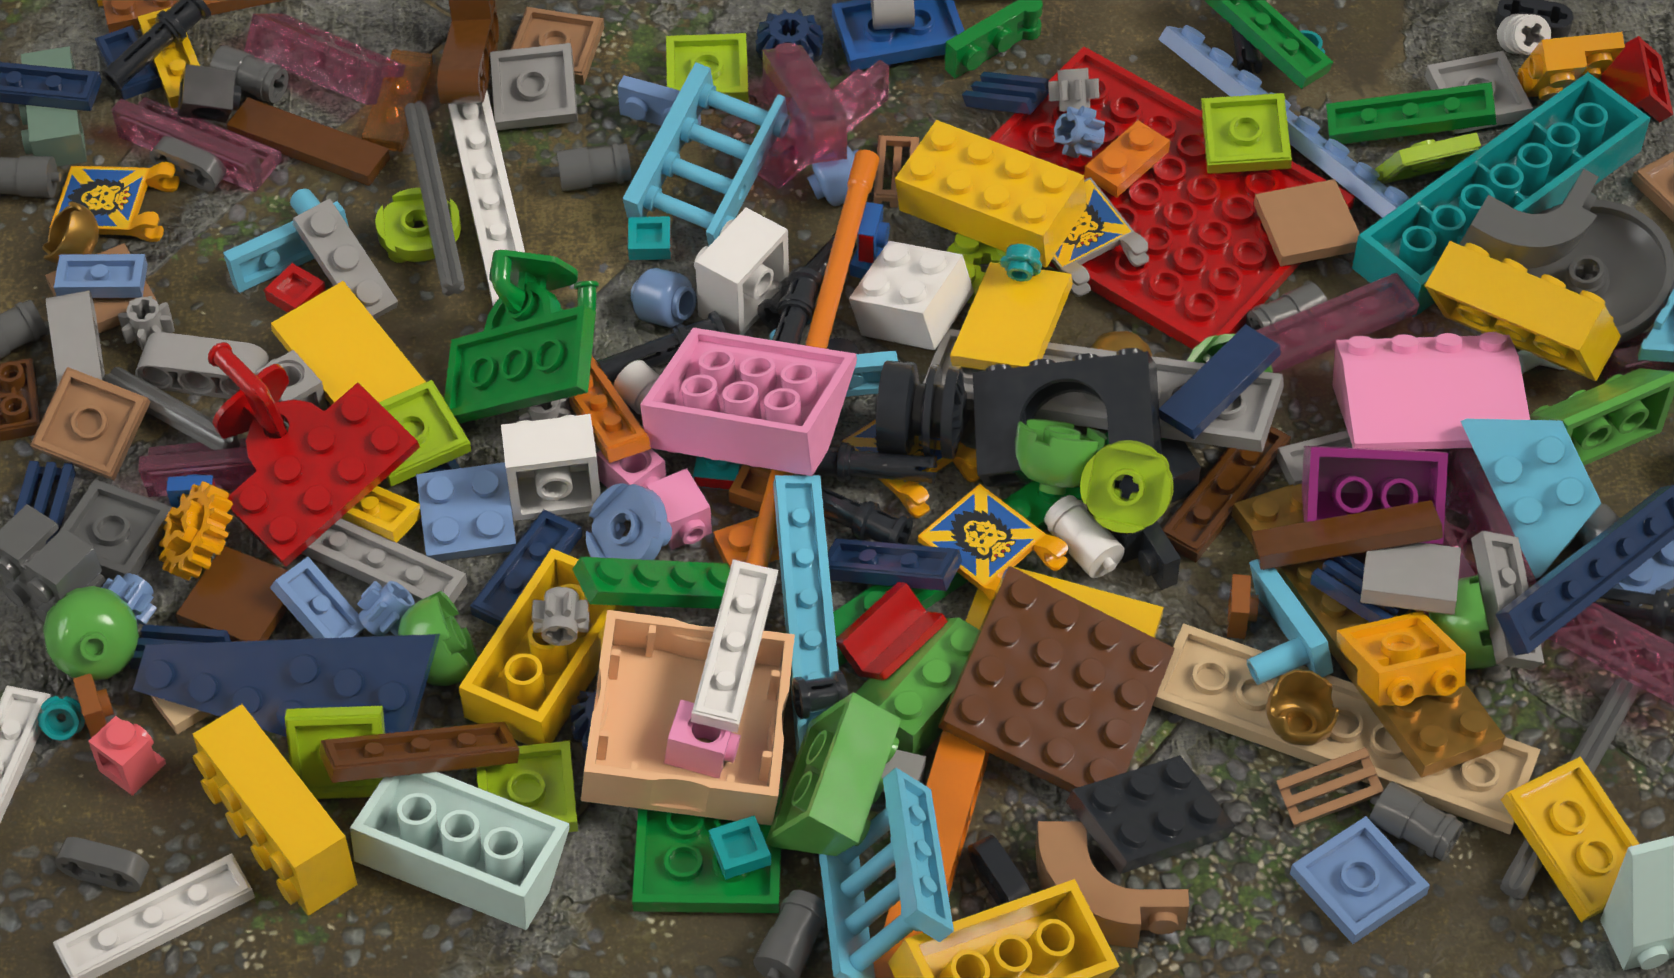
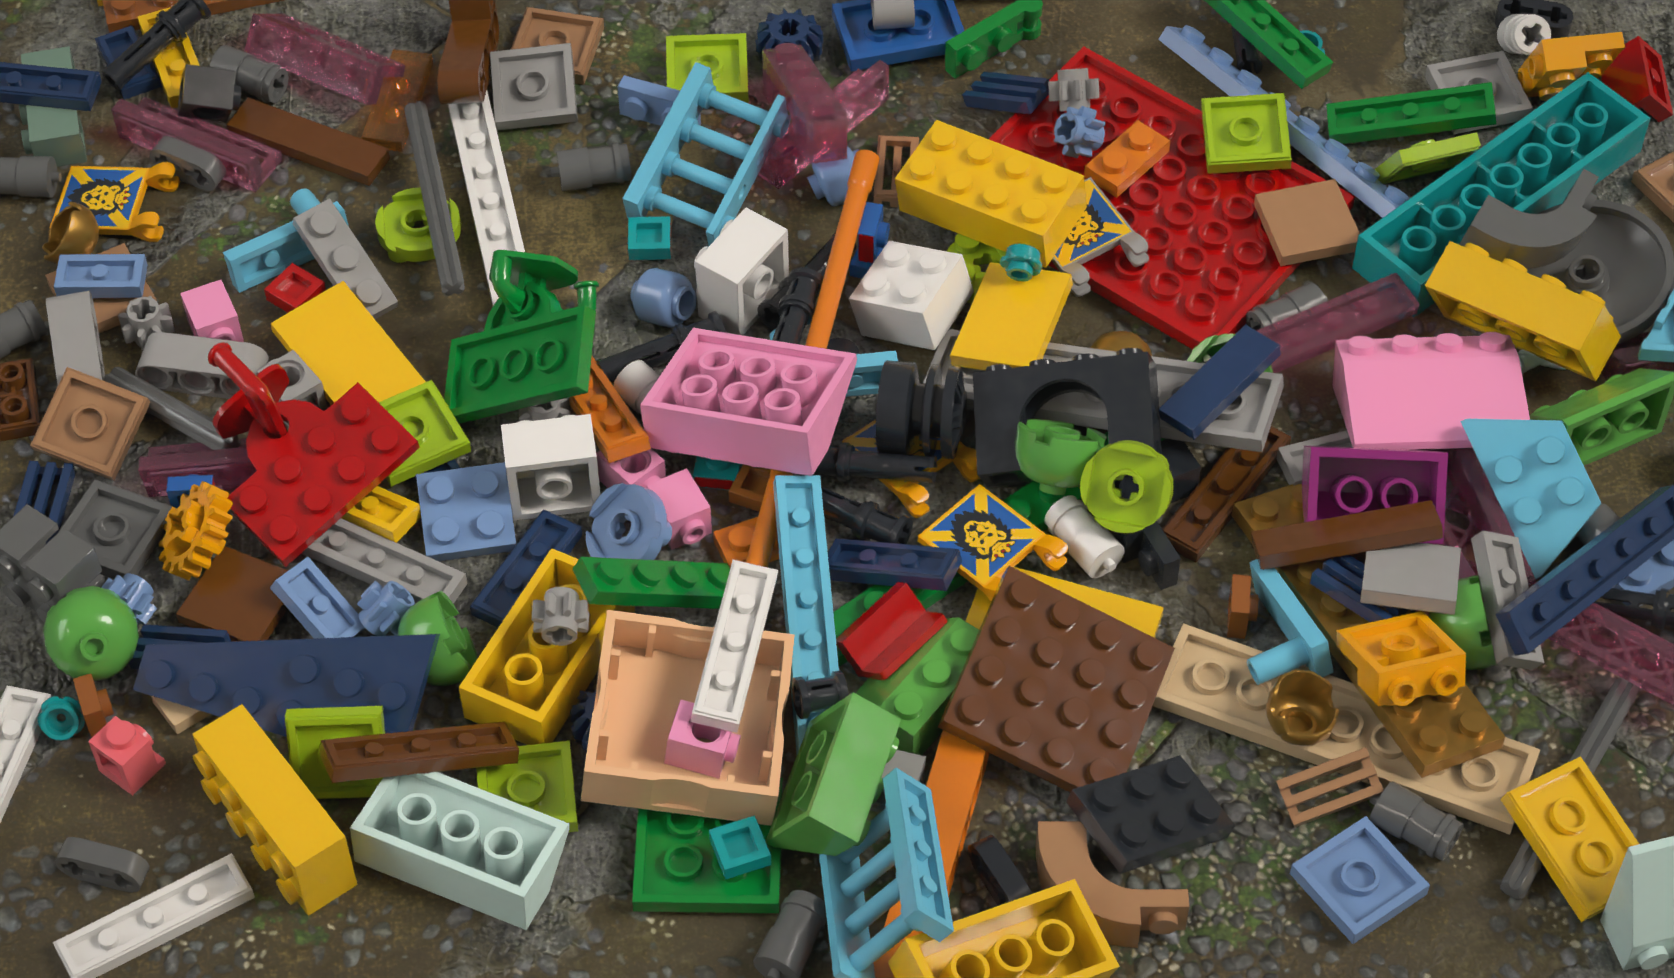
(211, 312): none -> bright pink brick

